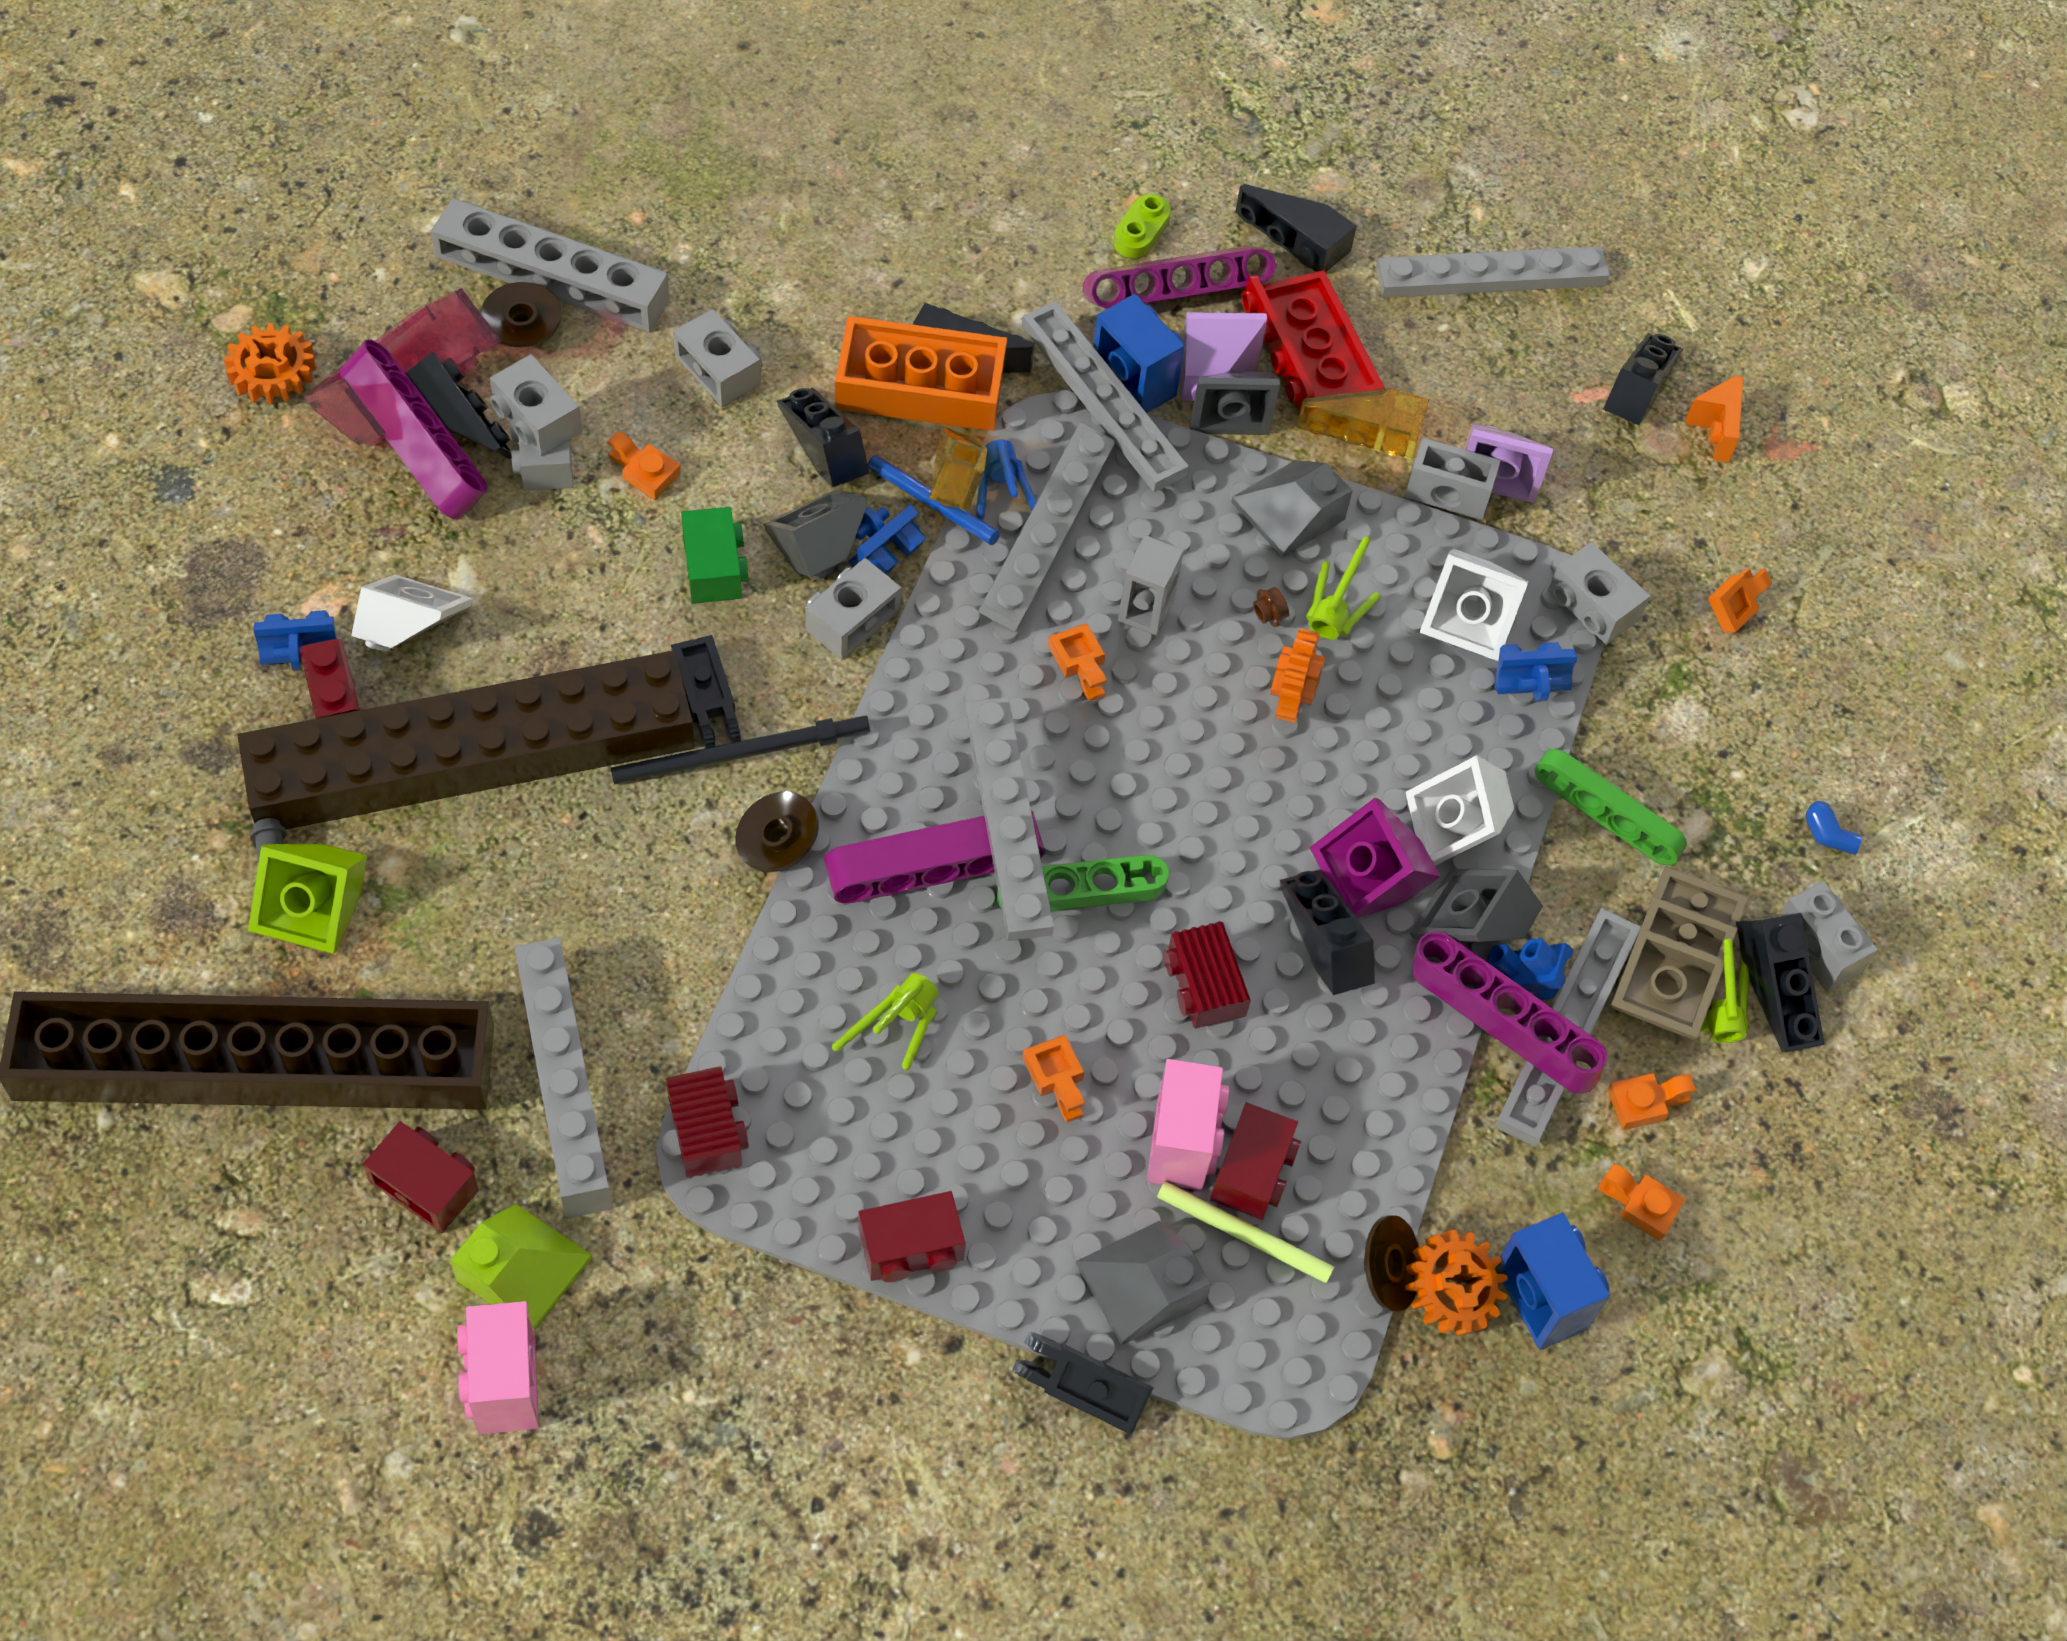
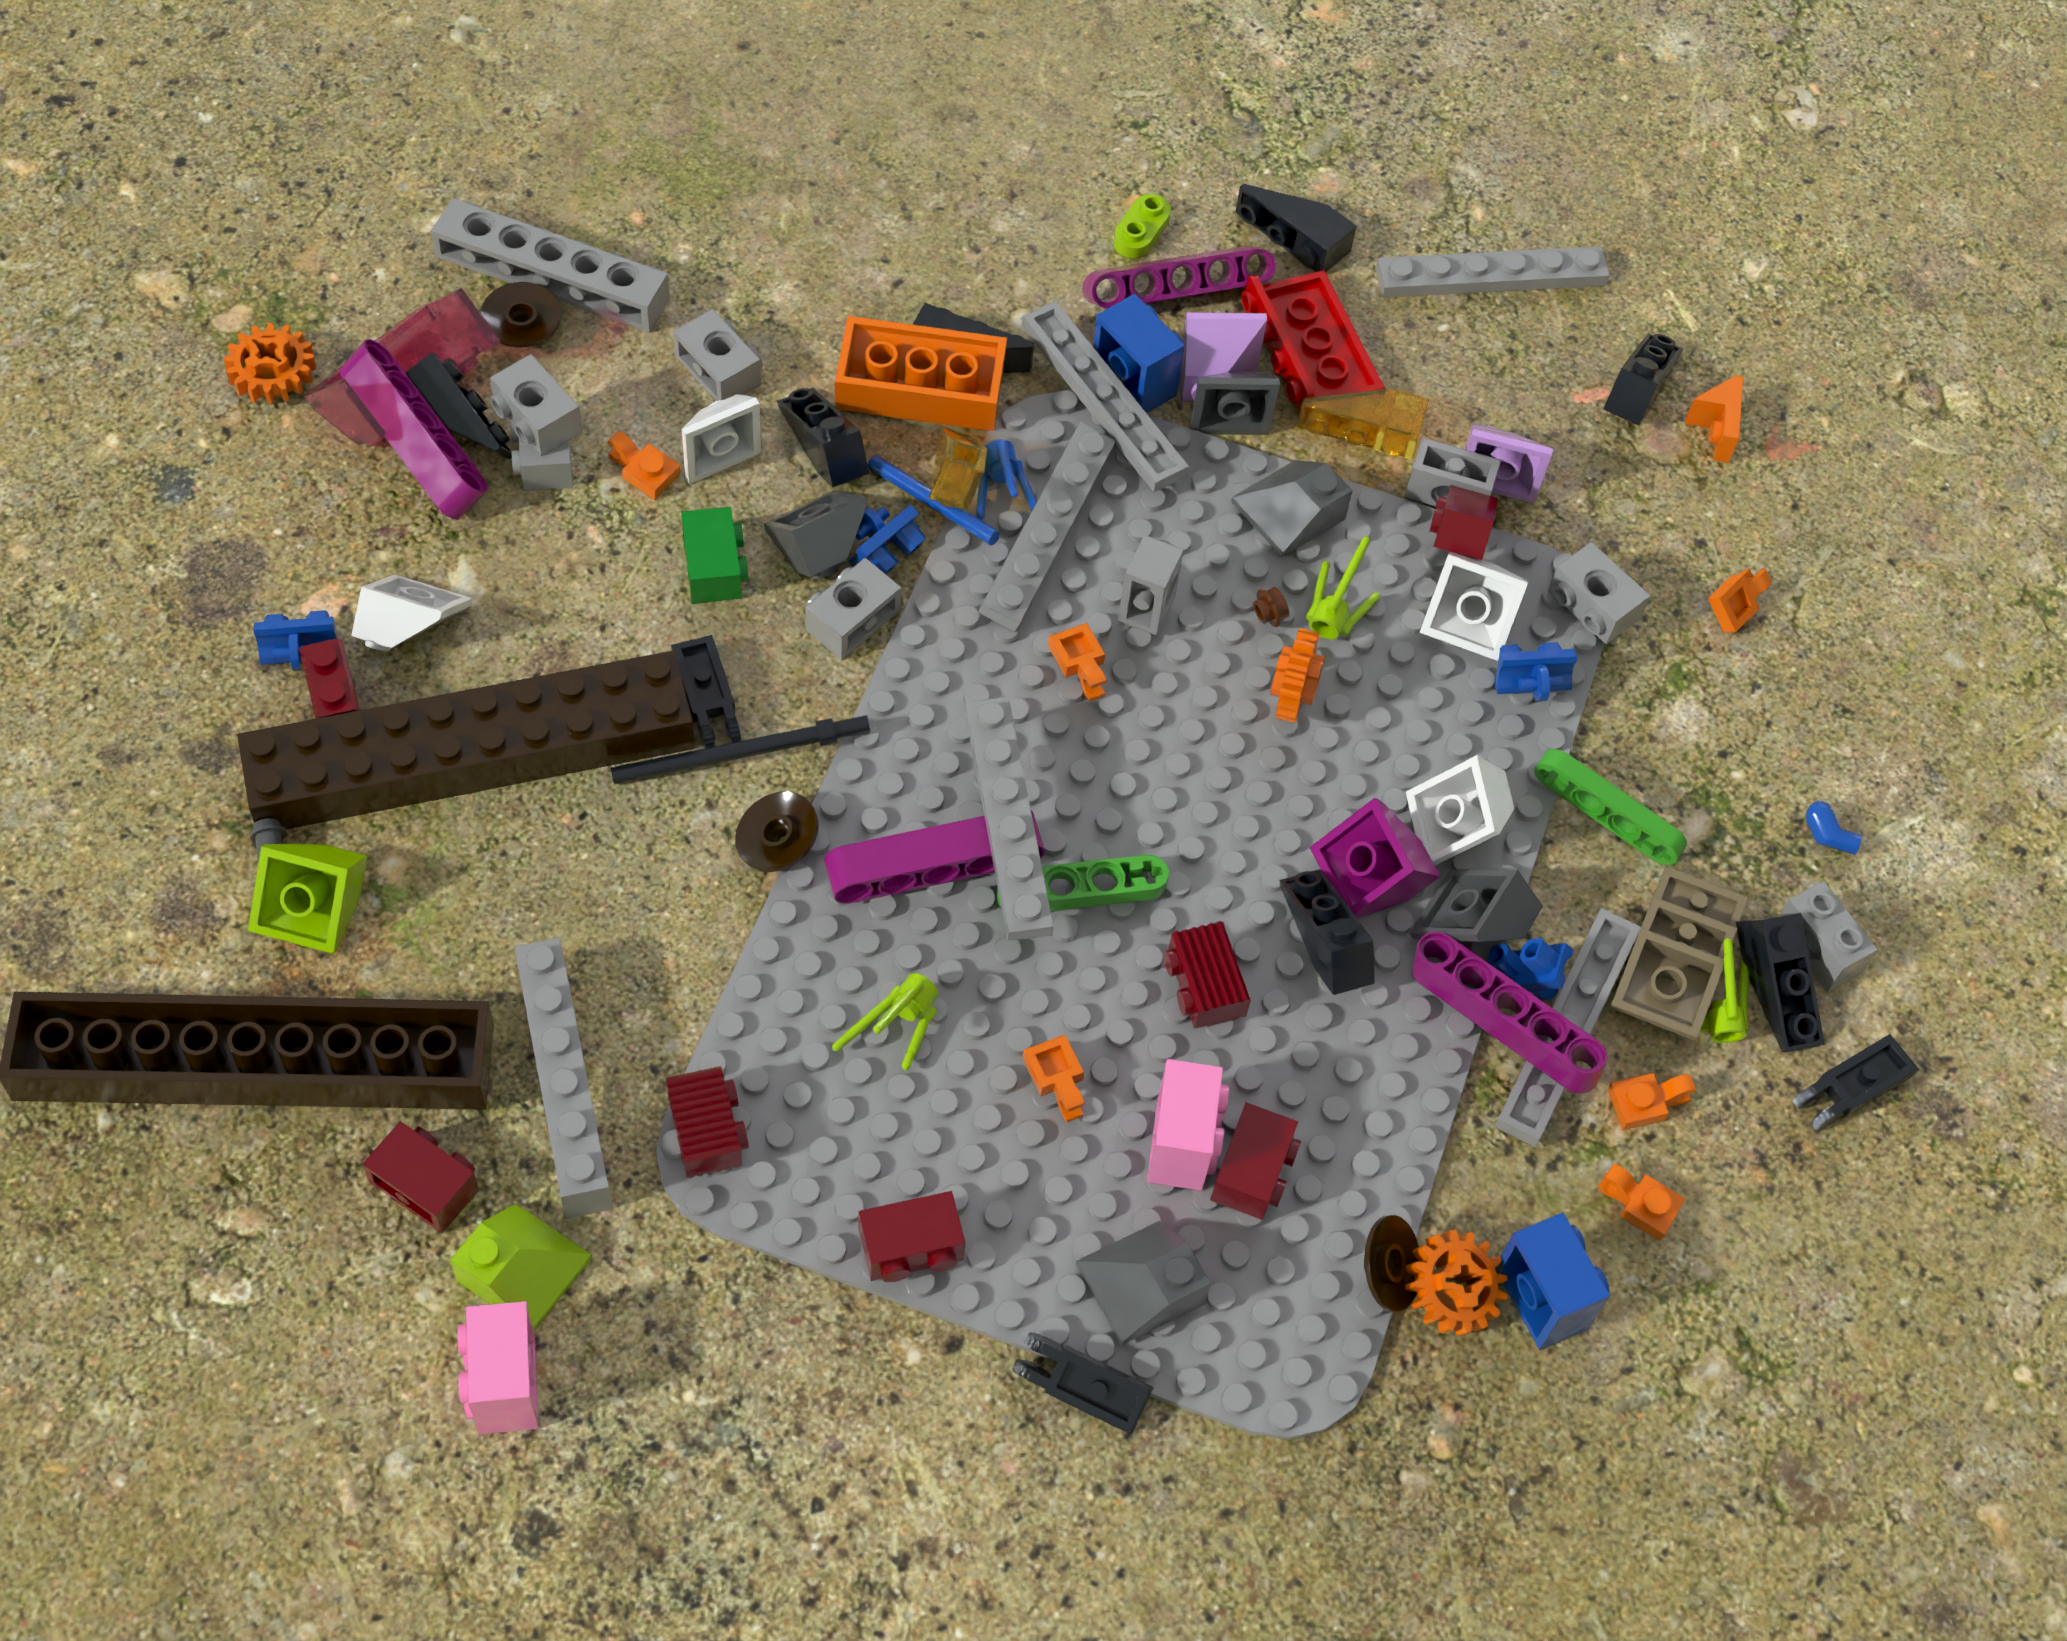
(721, 436): none -> white slope
(1245, 1232): yellowish green bar -> none
(1463, 522): none -> dark red brick
(1858, 1081): none -> black hinge

